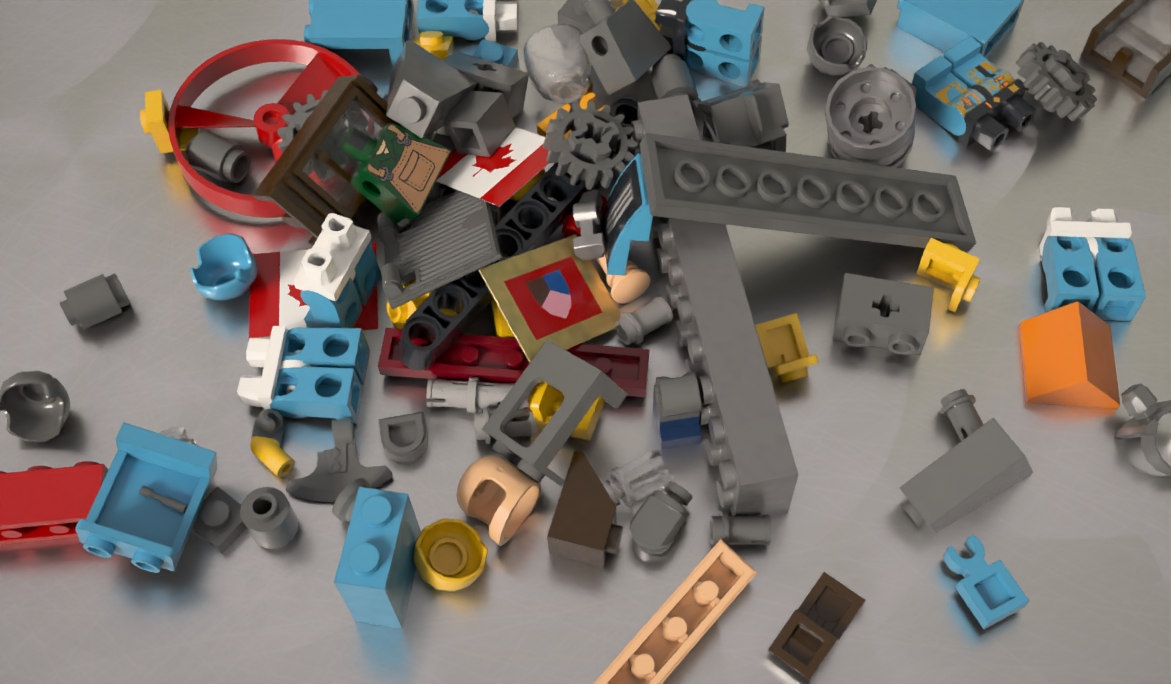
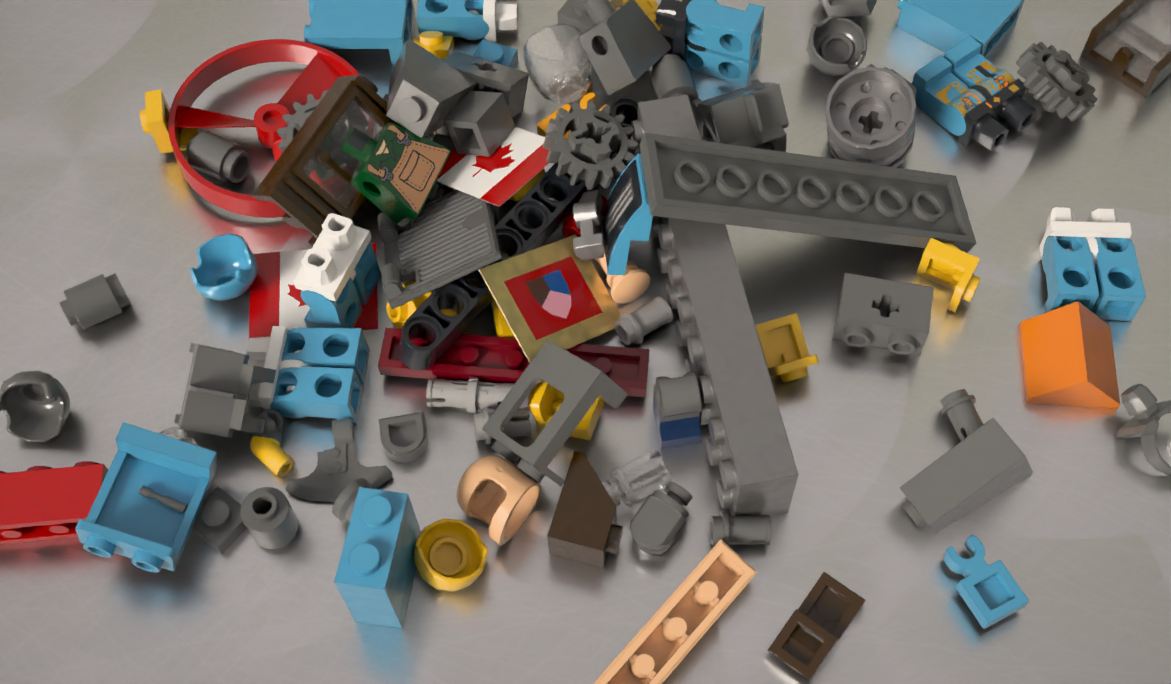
(220, 392): none -> dark grey piece

